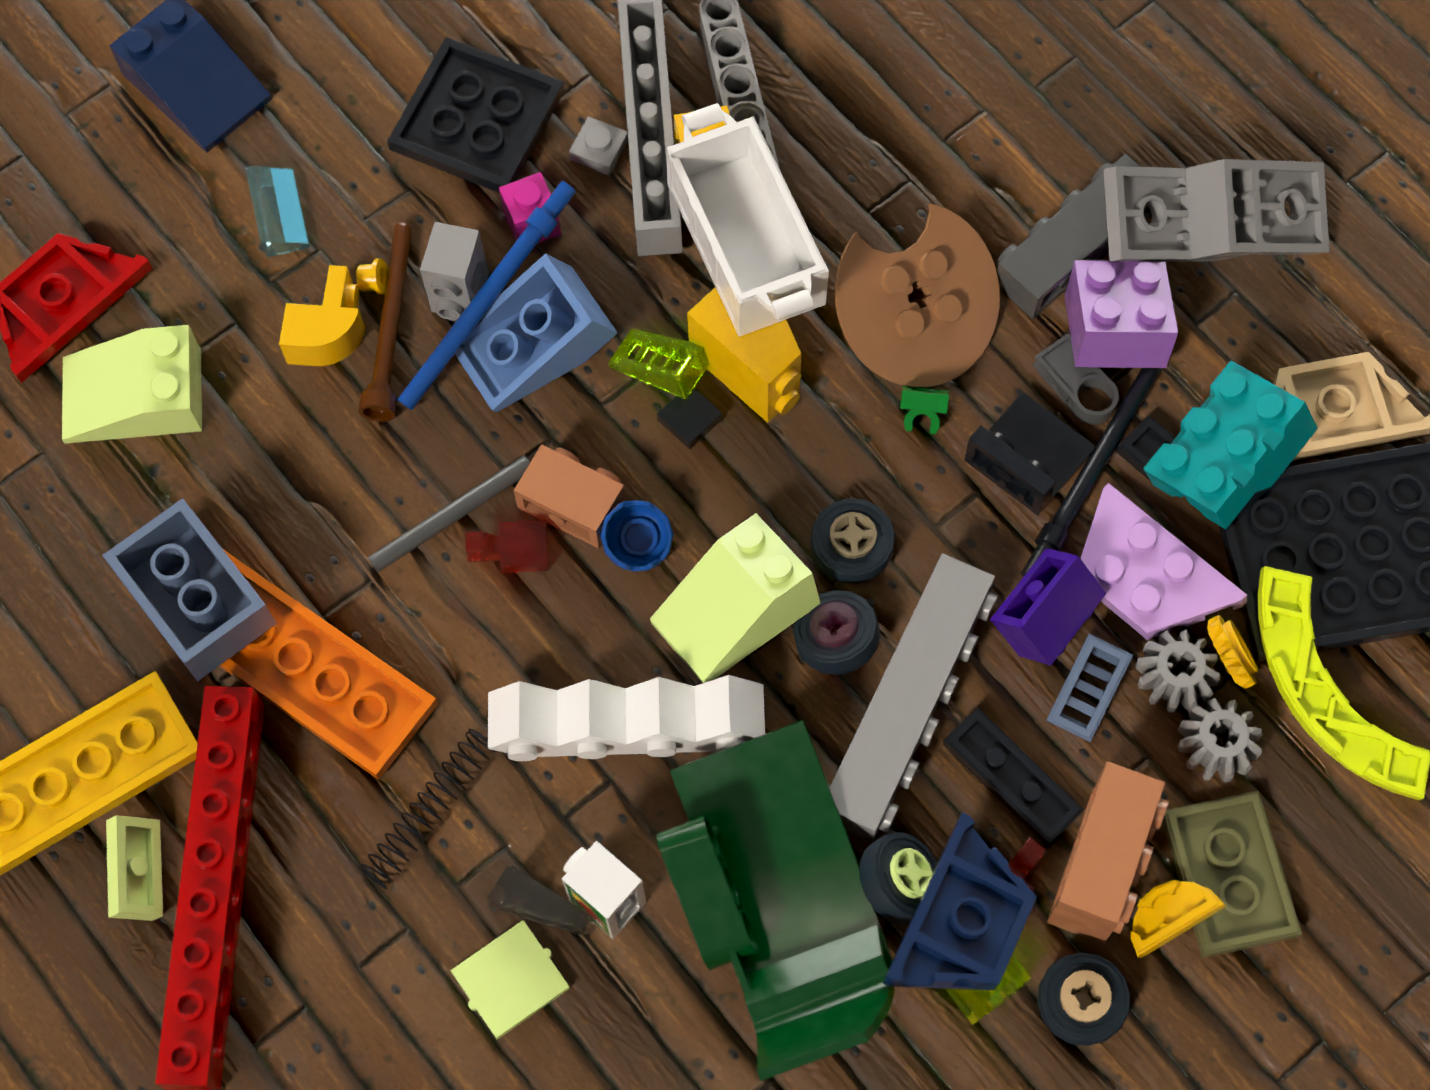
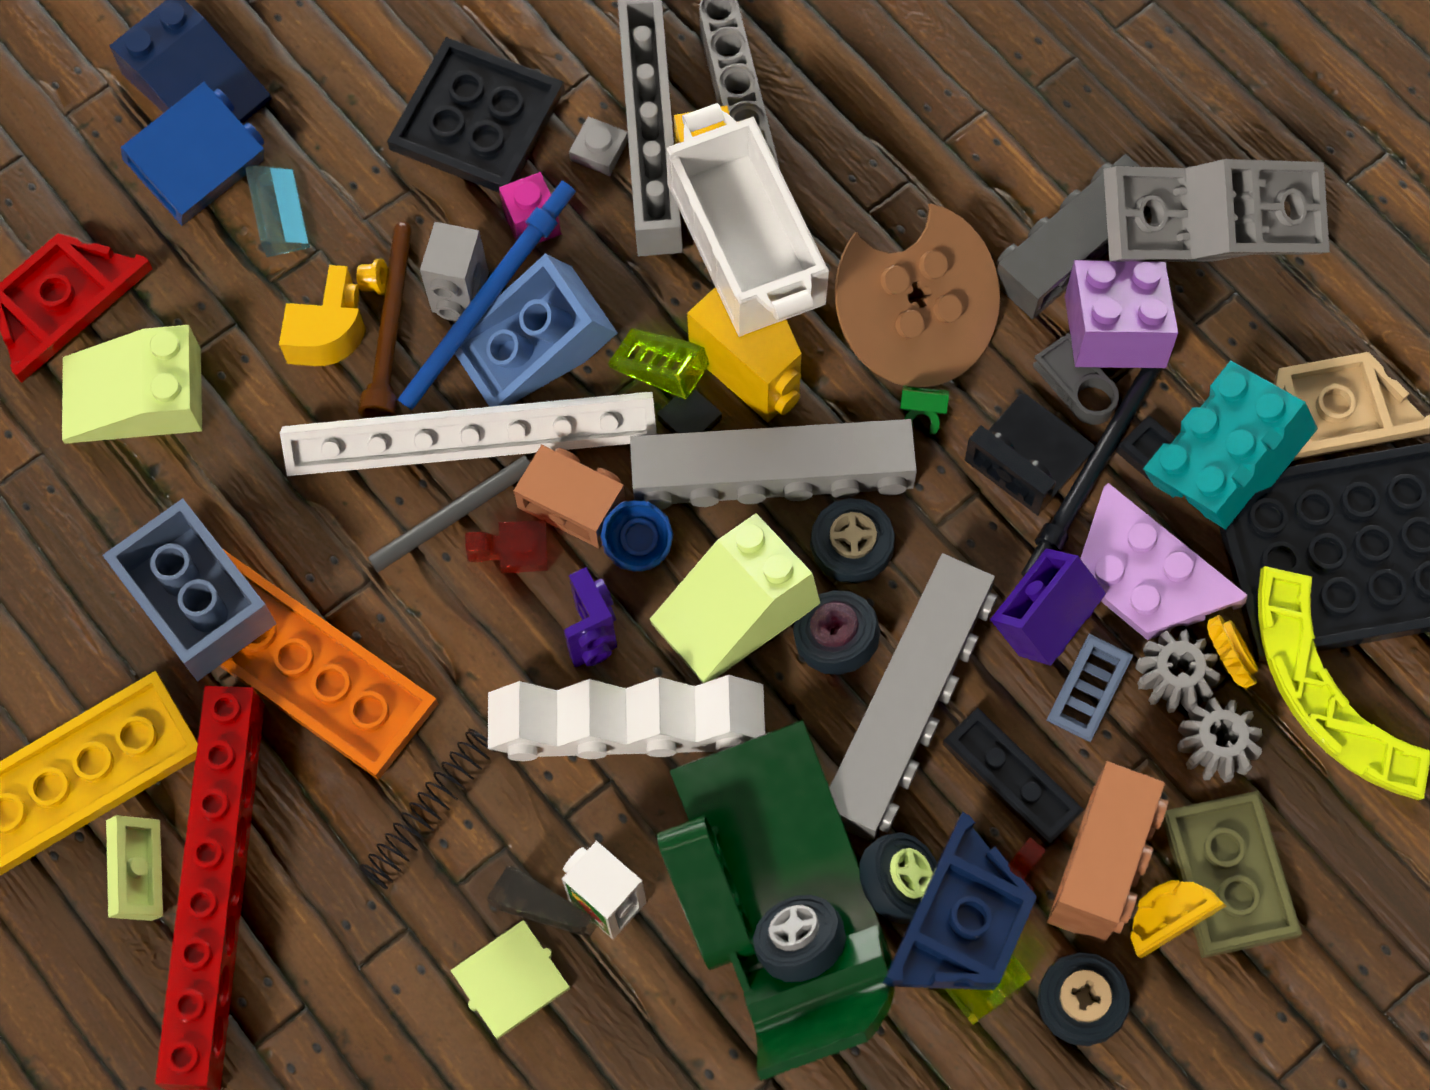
(193, 152): none -> blue brick
(466, 433): none -> white plate
(594, 636): none -> dark purple bracket
(773, 463): none -> light grey brick
(799, 938): none -> black wheel

